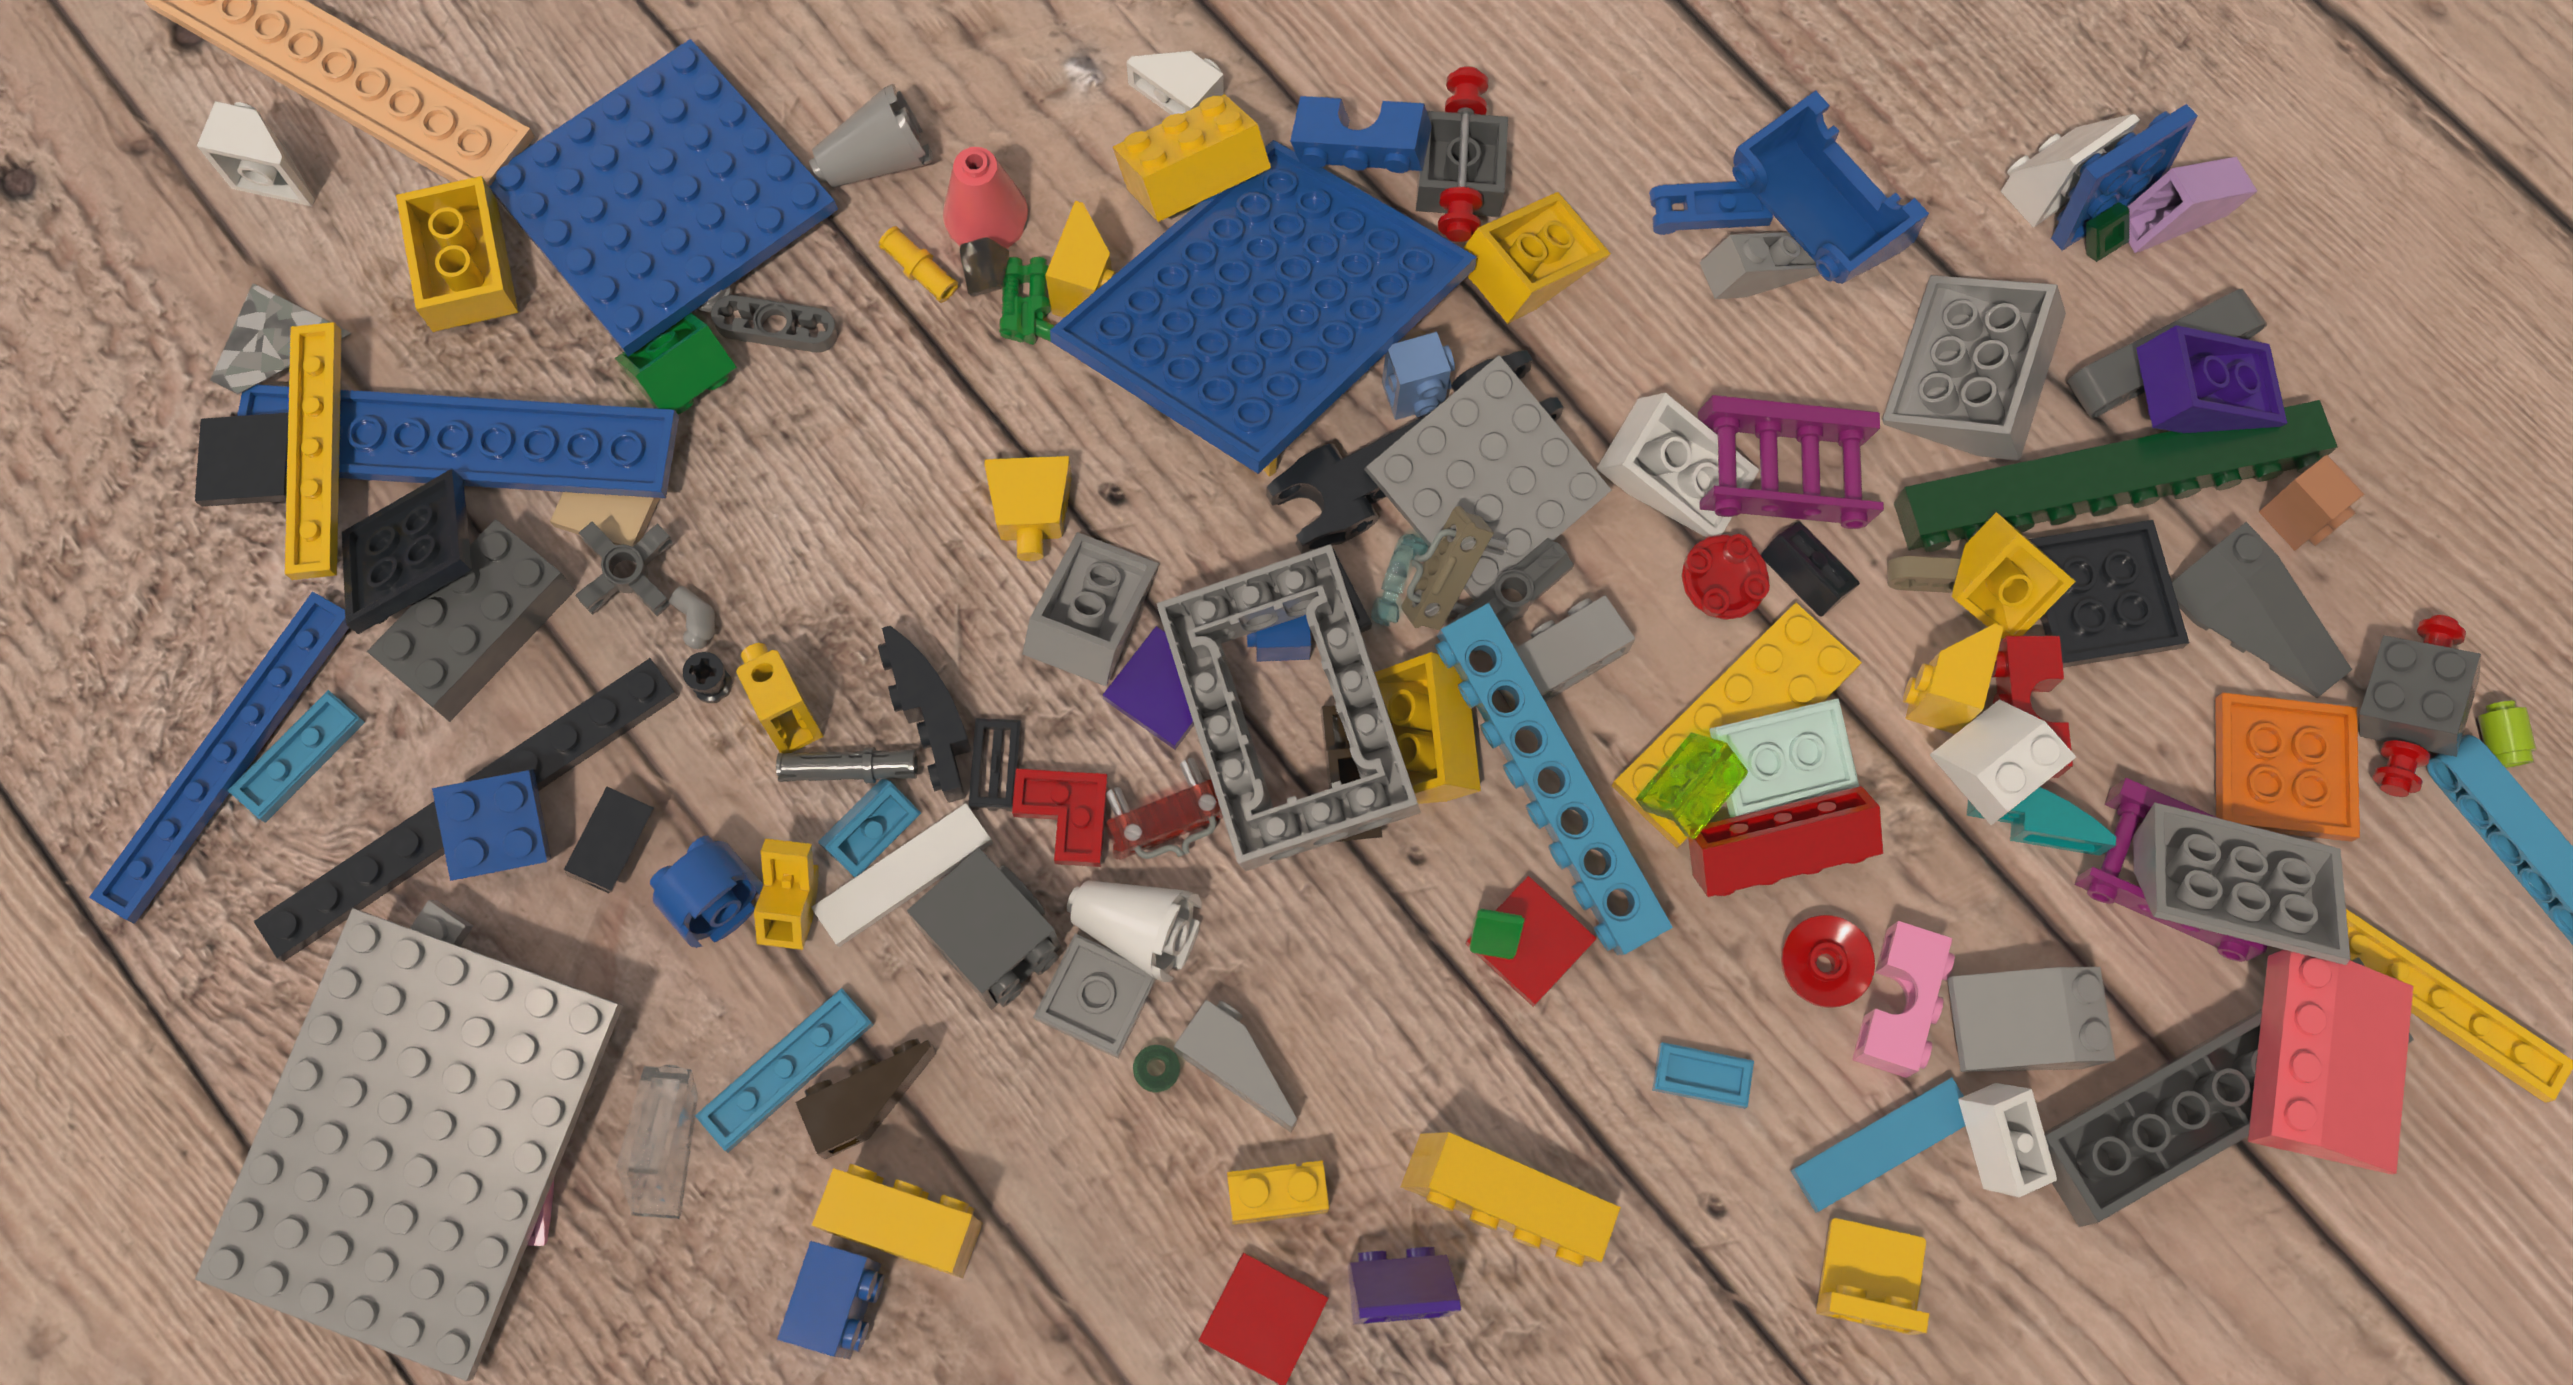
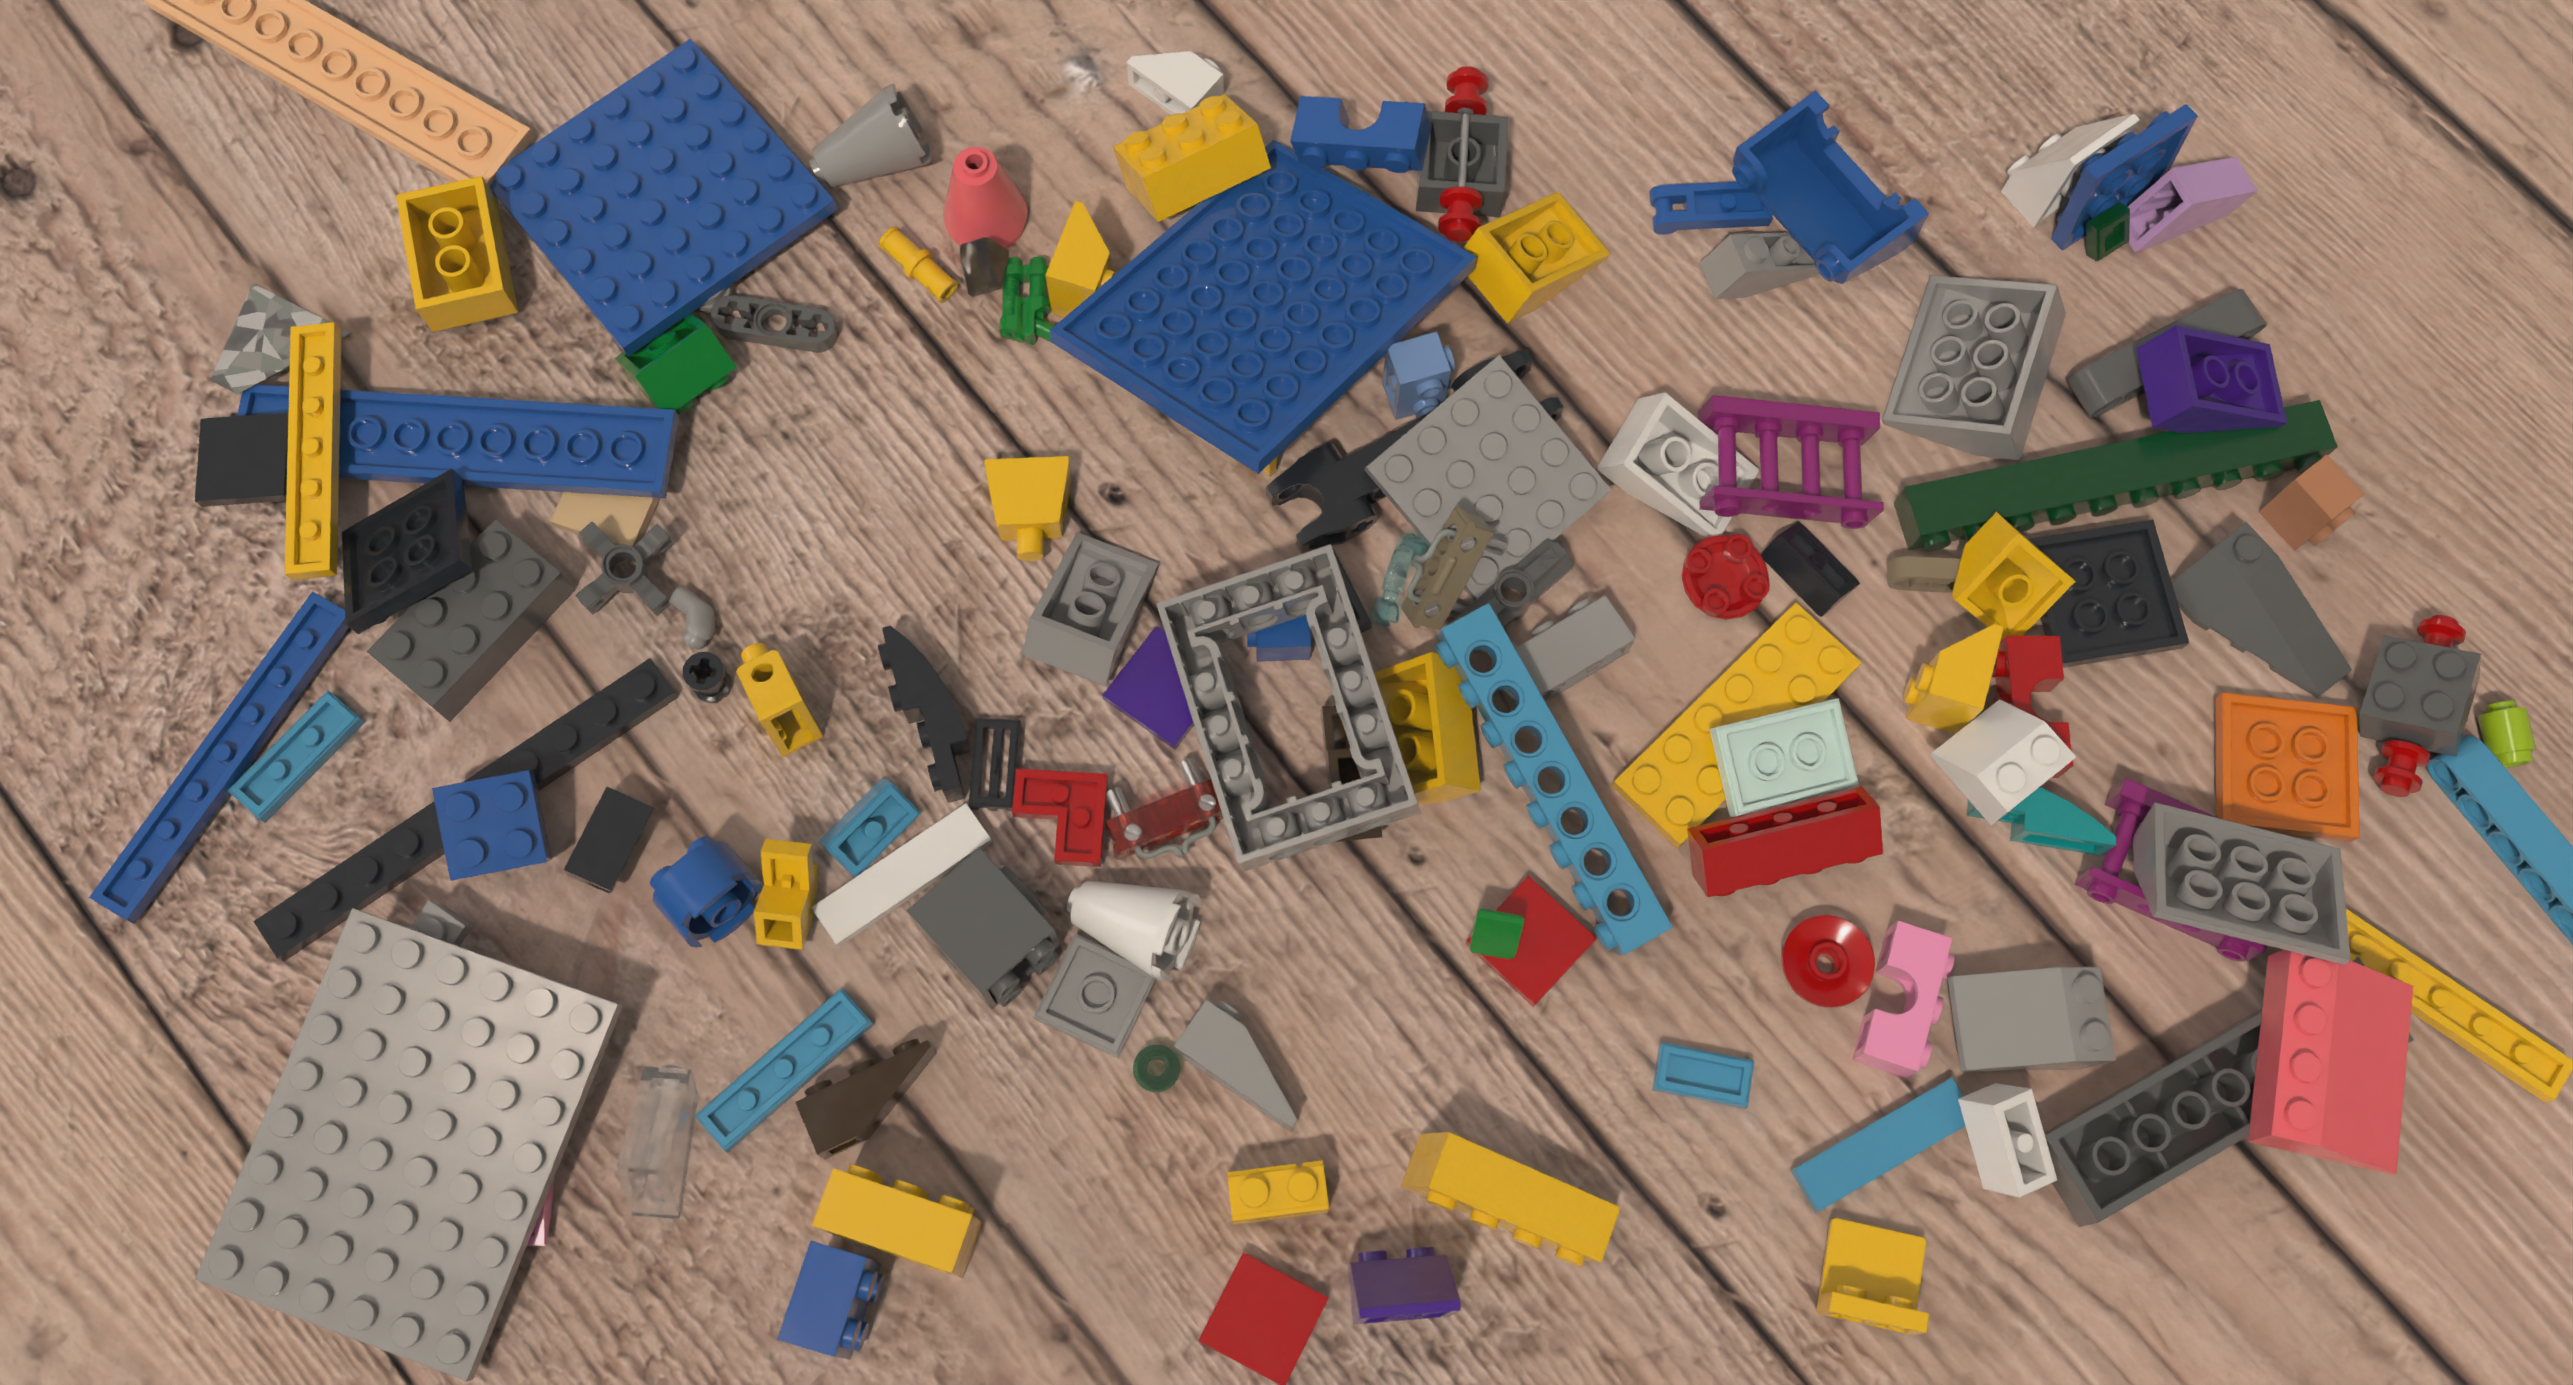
(251, 155): white slope -> none
(855, 765): dark grey pin -> none
(1693, 783): clear neon green bracket -> none

